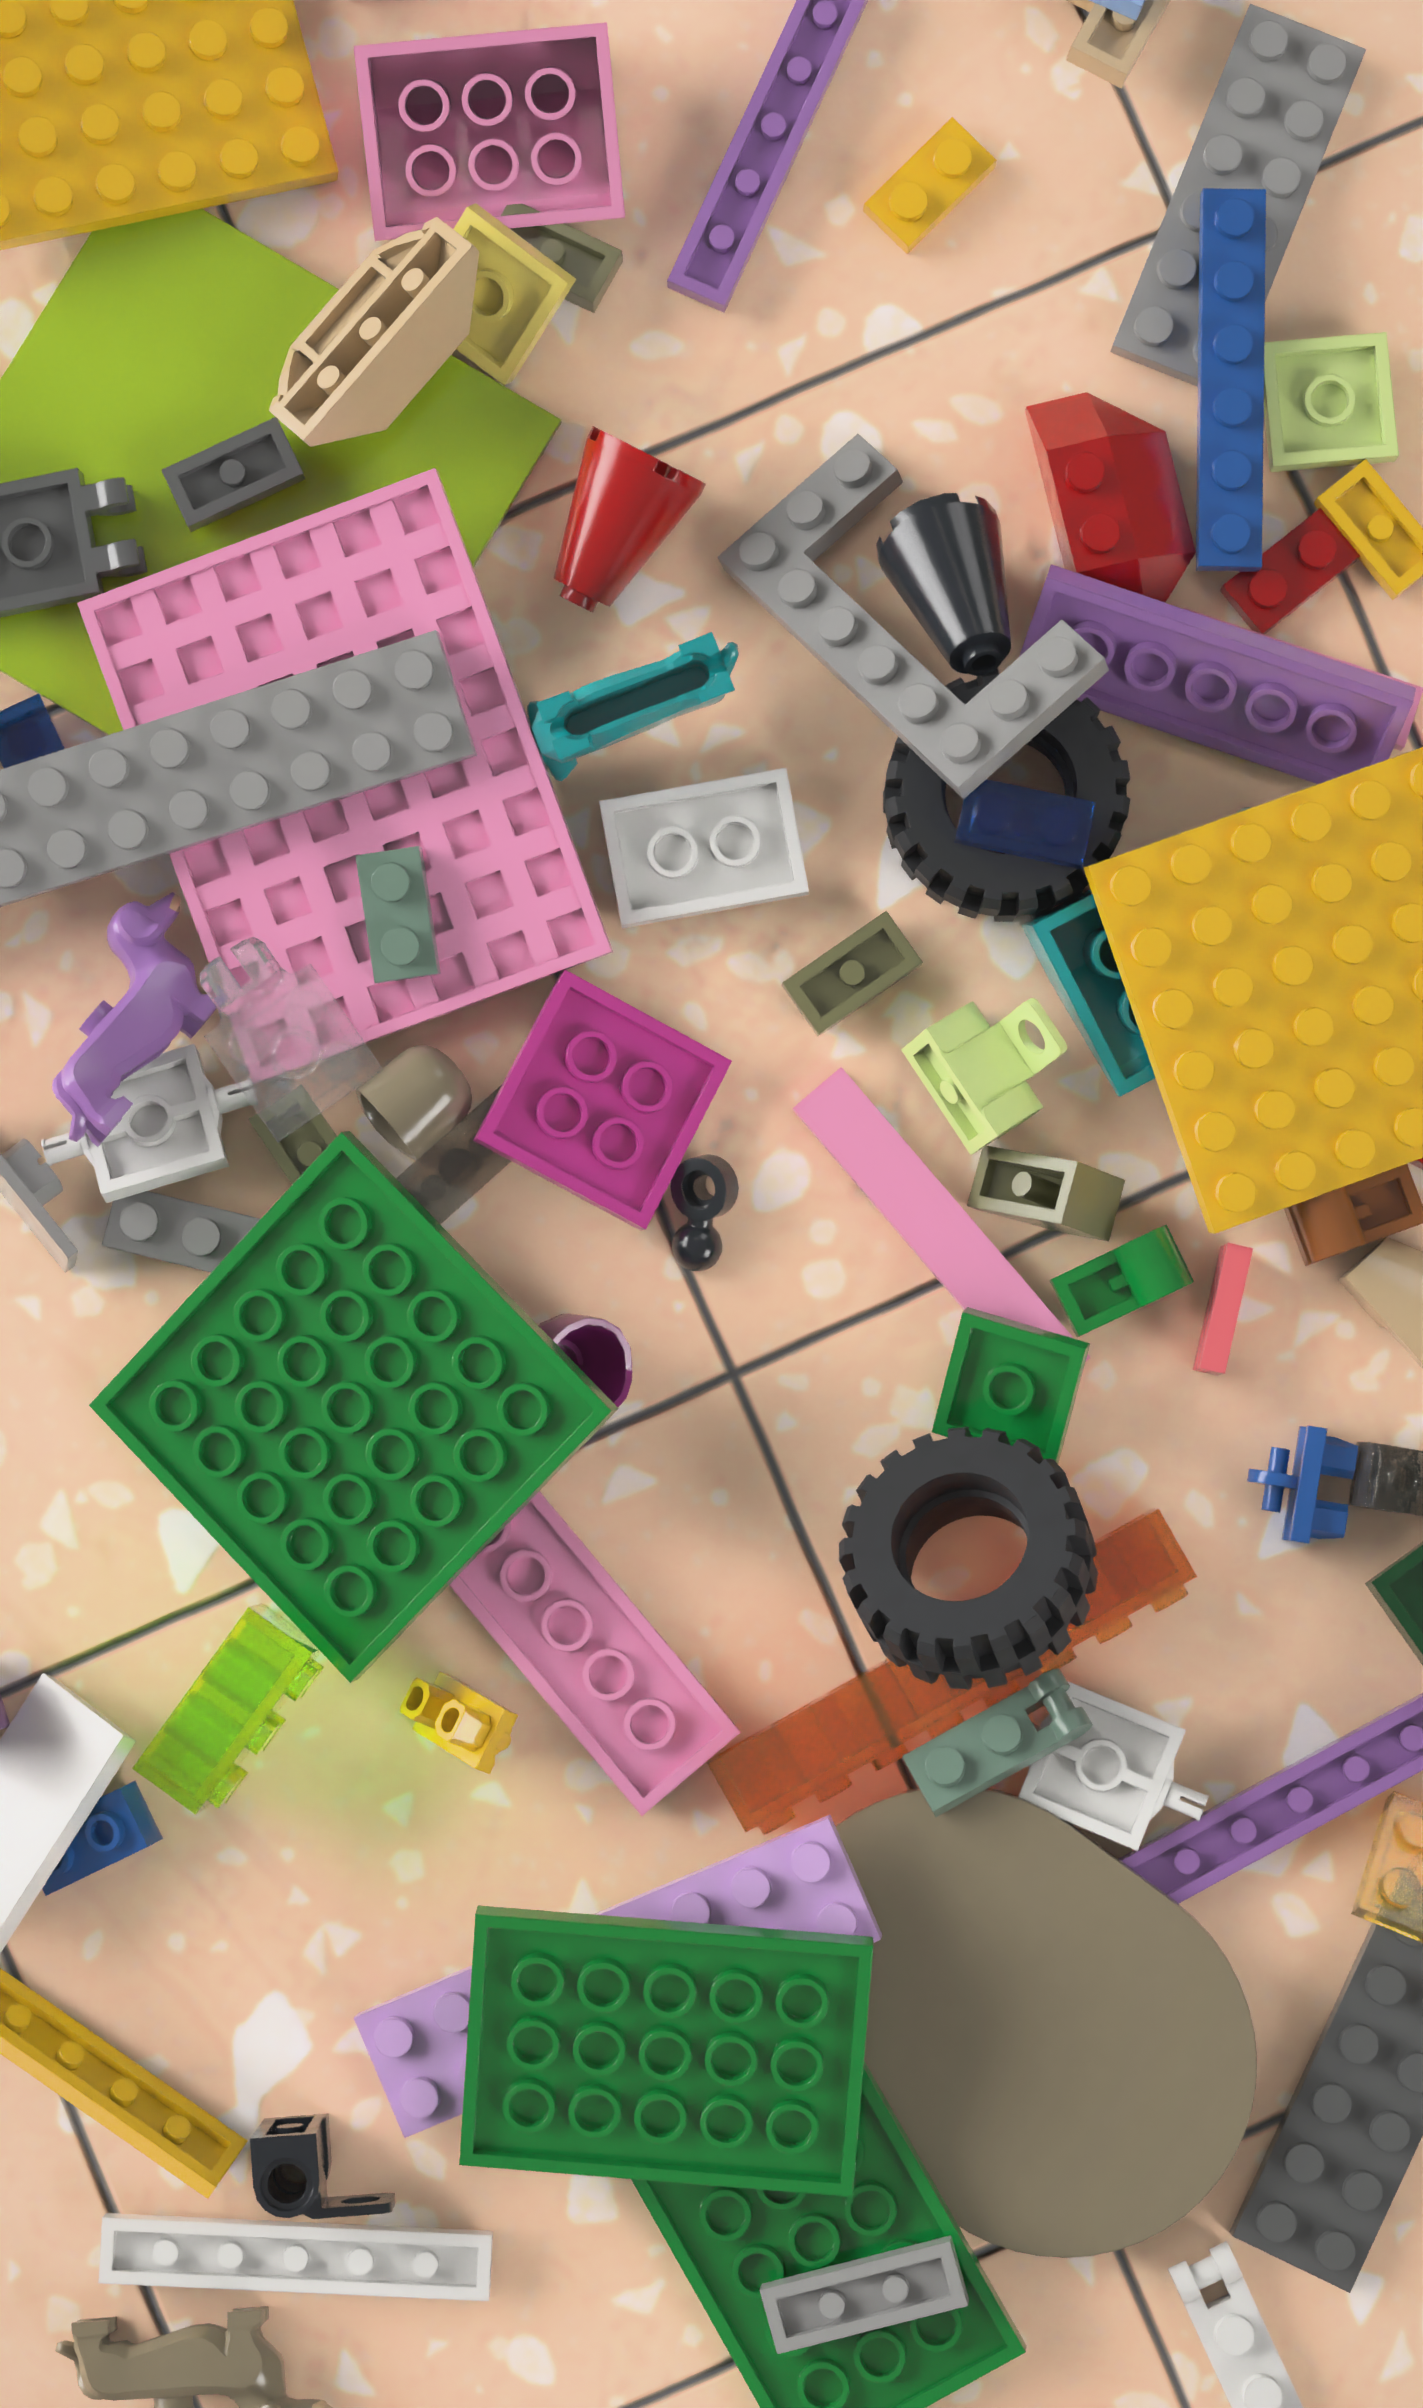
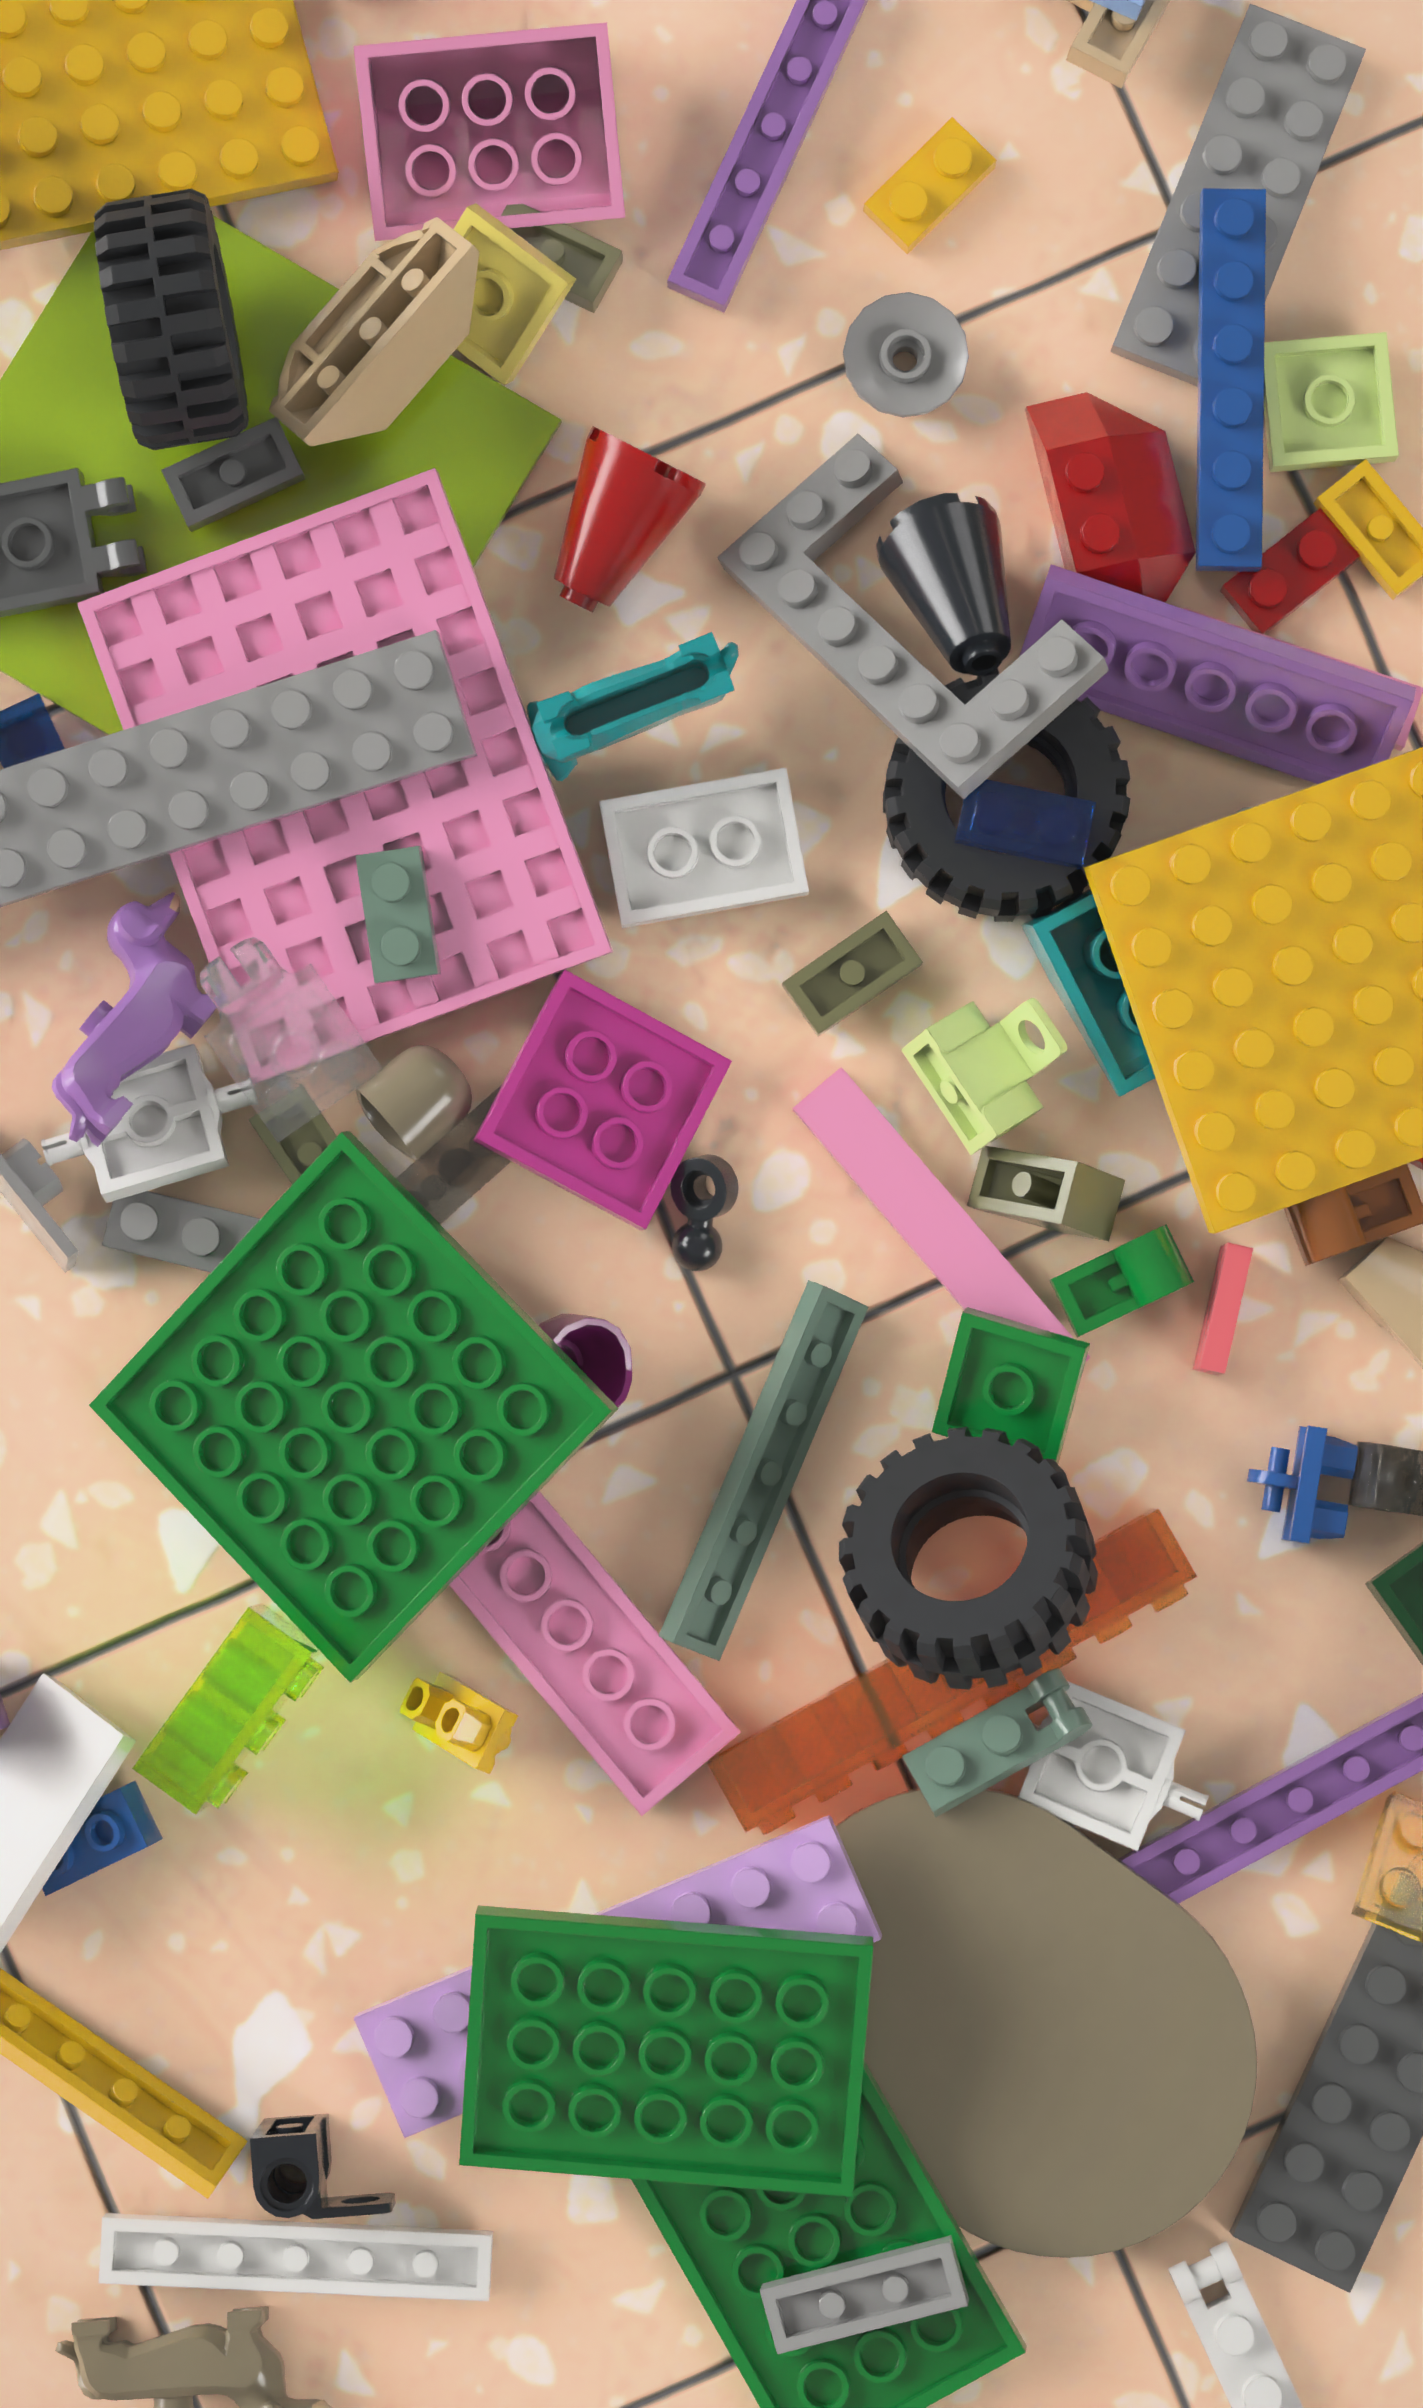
(170, 319): none -> black tyre
(763, 1471): none -> sand green plate
(913, 326): none -> light grey dish

